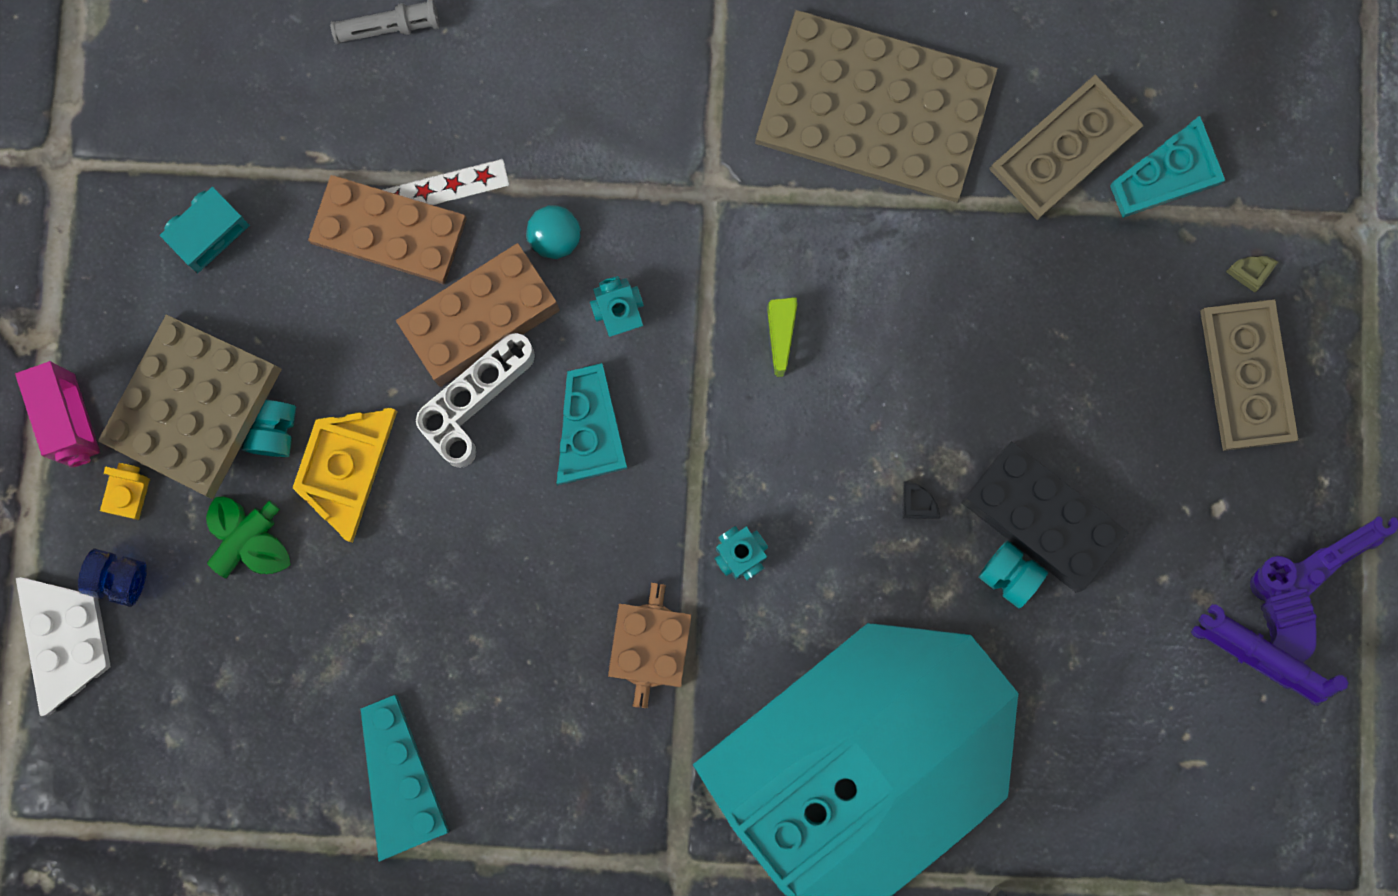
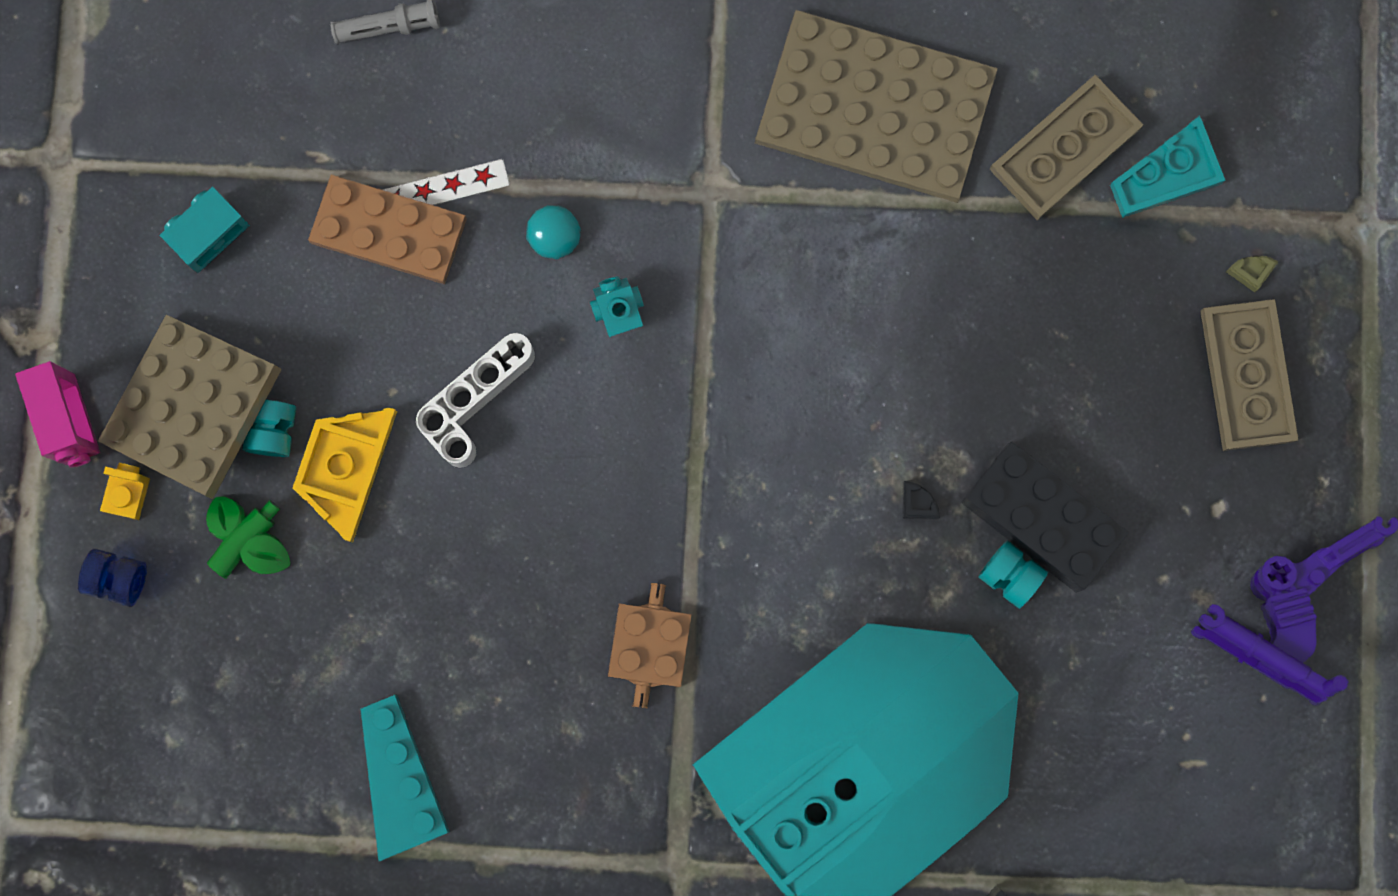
(62, 640): white wing -> none
(477, 313): medium nougat brick -> none
(590, 430): teal wing -> none
(738, 567): teal brick -> none
(781, 325): lime slope -> none

